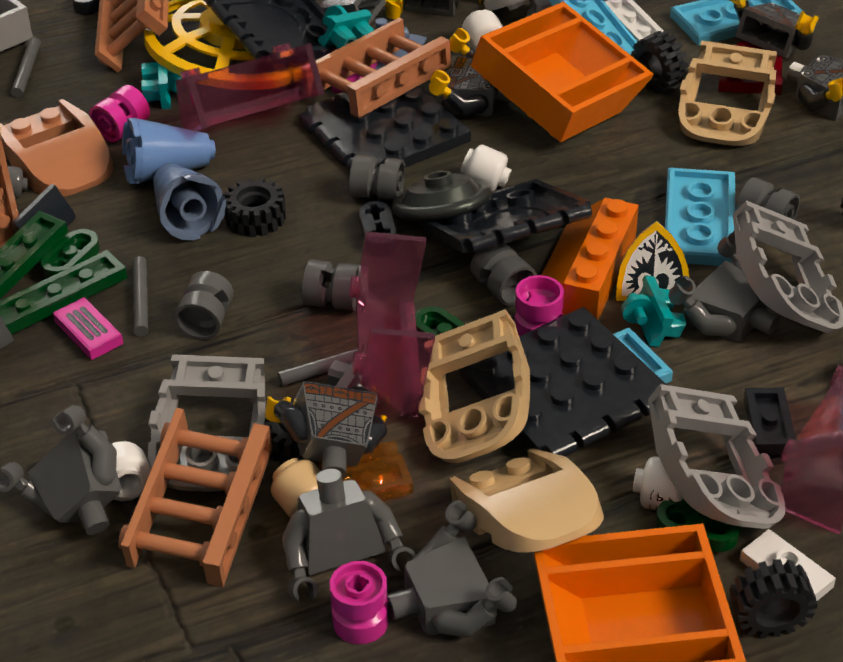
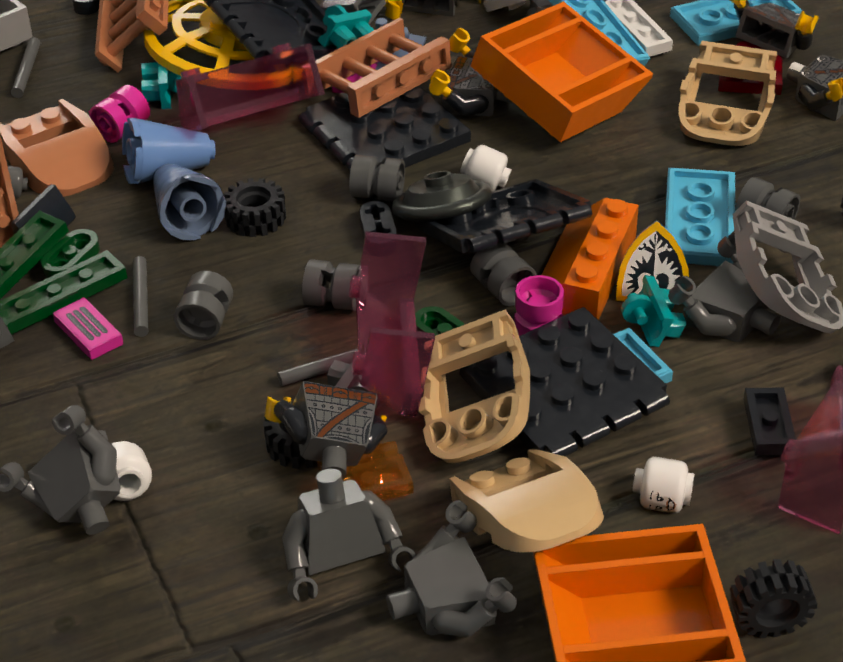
(207, 377): light grey slope -> none
(227, 520): nougat fence -> none
(291, 481): tan head -> none
(359, 602): dark pink wheel -> none
(479, 24): white head -> none
(663, 58): black tyre -> none
(720, 535): dark green plate -> none
(734, 499): light grey slope -> none
(771, 546): white plate -> none

